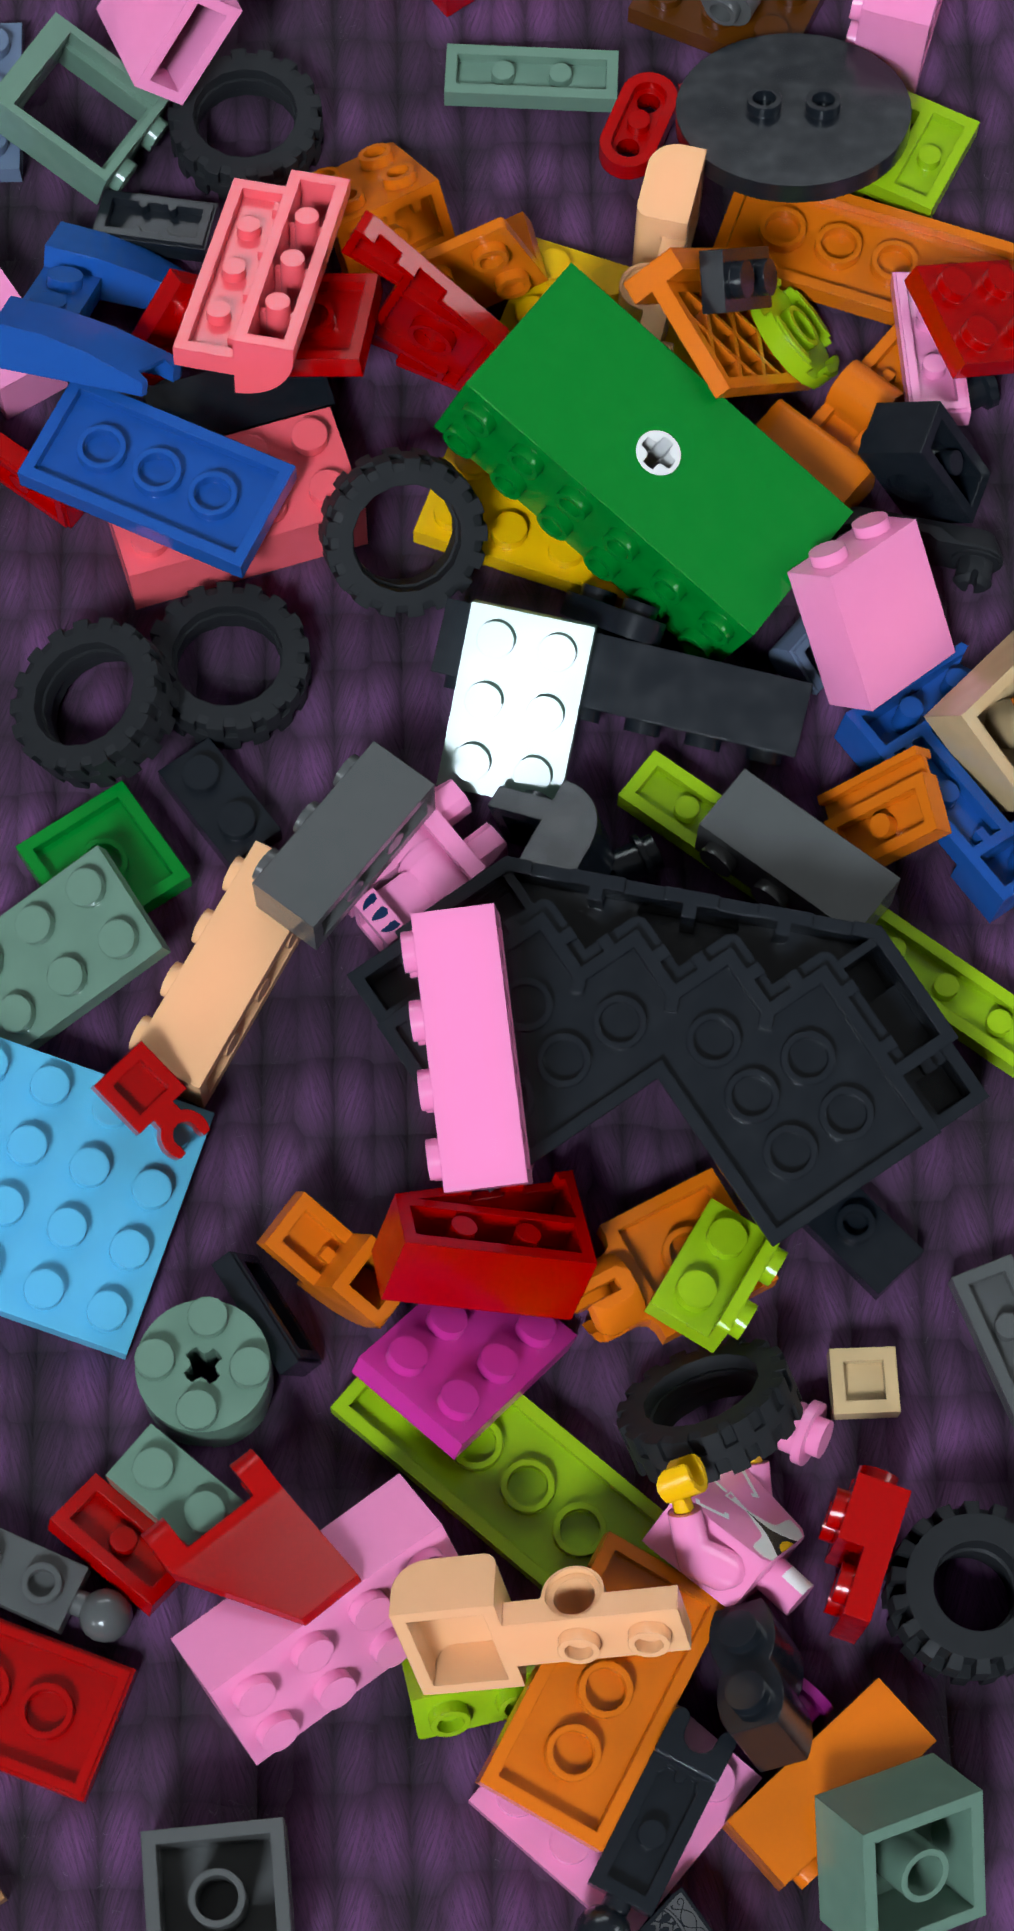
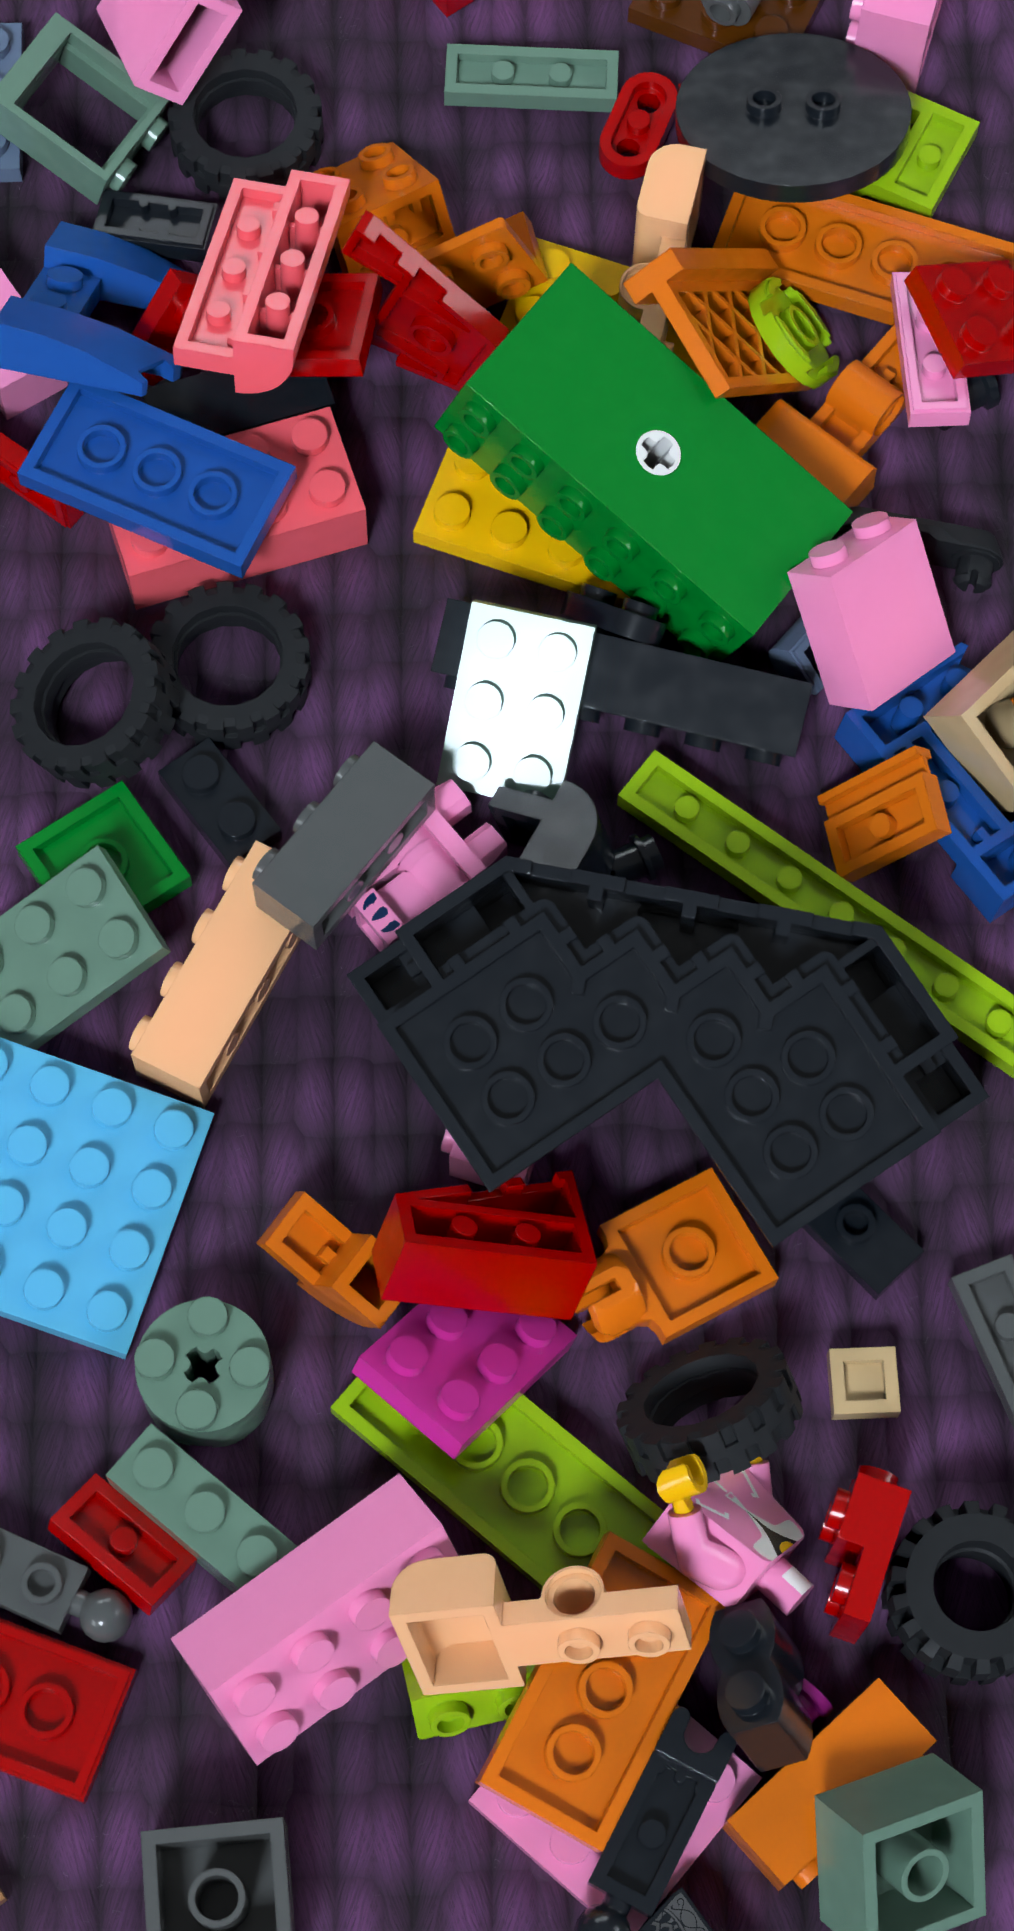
(143, 1094): red plate -> none
(260, 1552): red flag -> none
(261, 1300): black tile -> none
(449, 572): black tyre -> none
(470, 1049): bright pink brick -> none
(714, 1276): lime bracket -> none
(737, 279): black plate -> none
(791, 856): dark grey brick -> none
(810, 1435): bright pink plate -> none
(924, 461): black brick -> none

